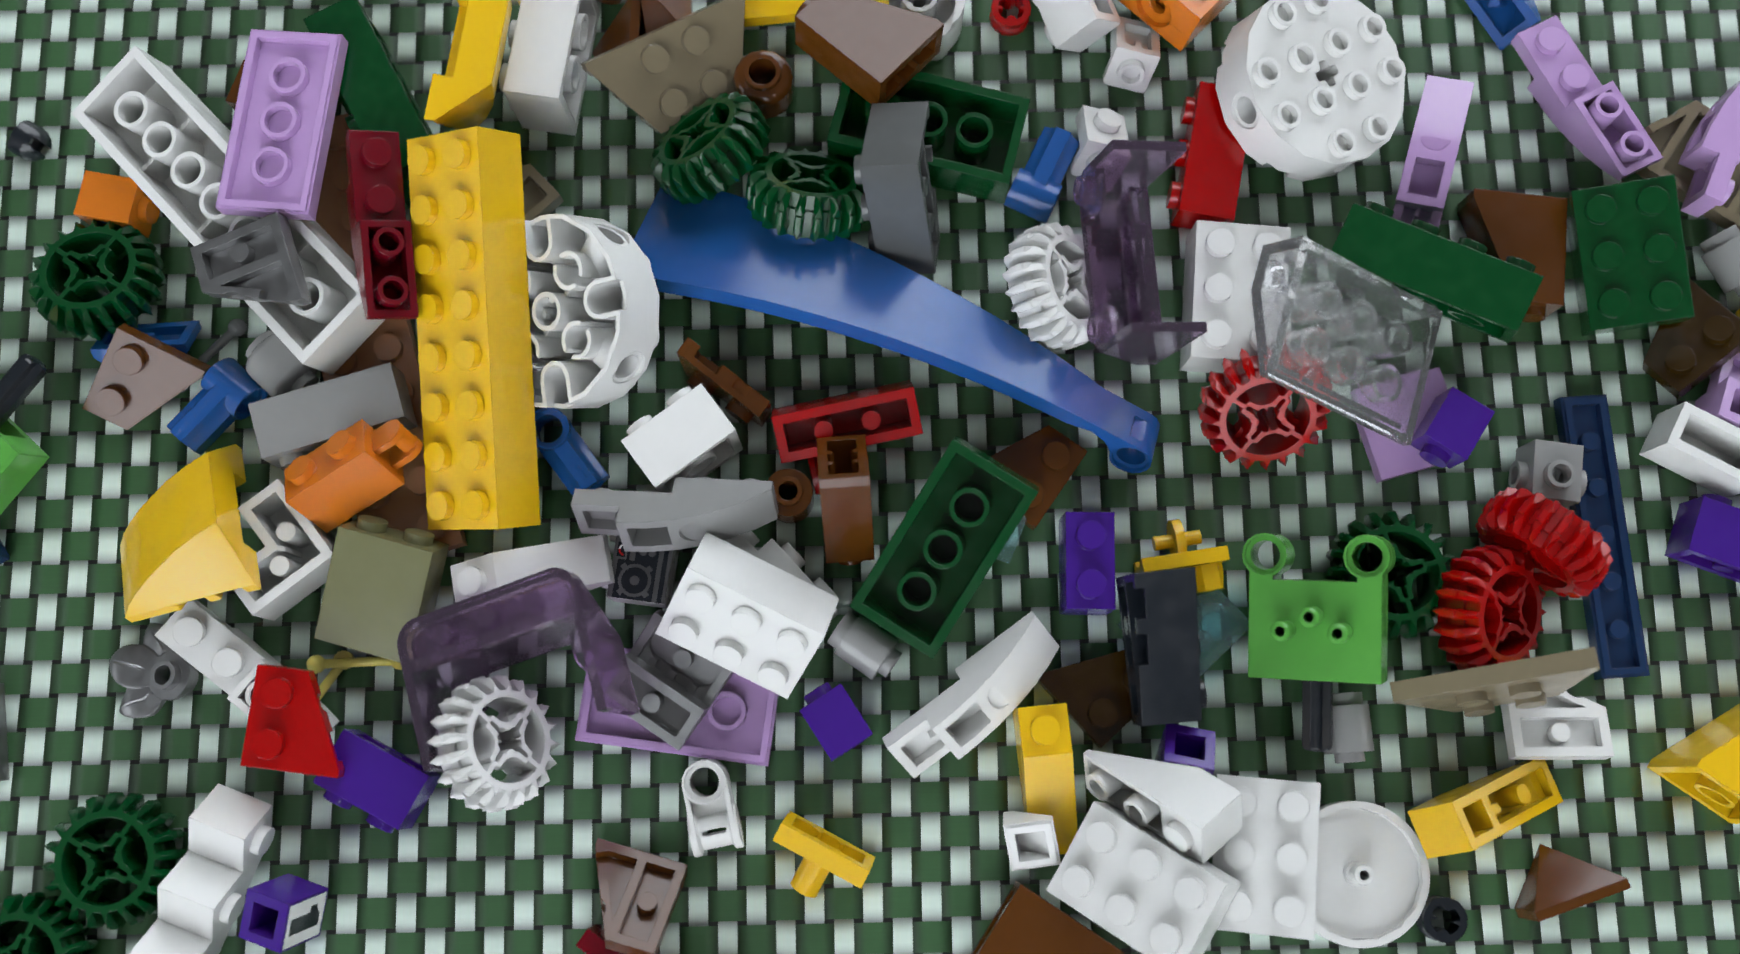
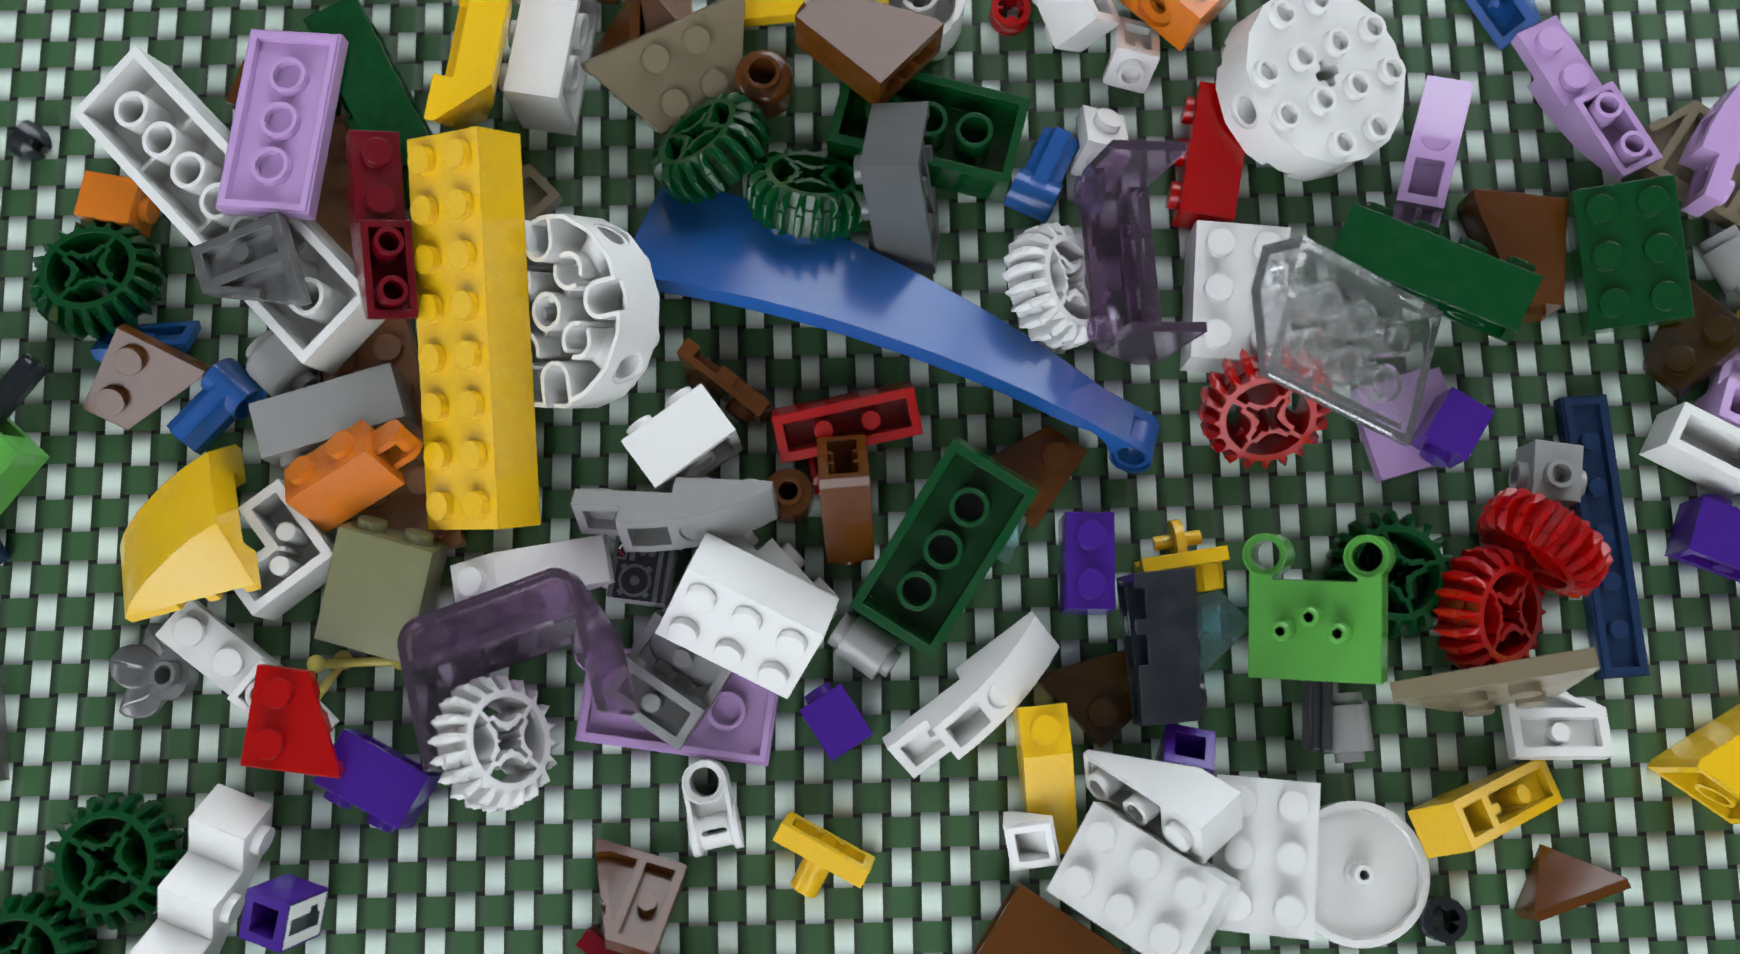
(236, 327): dark grey hinge -> none
(569, 454): blue piece -> none

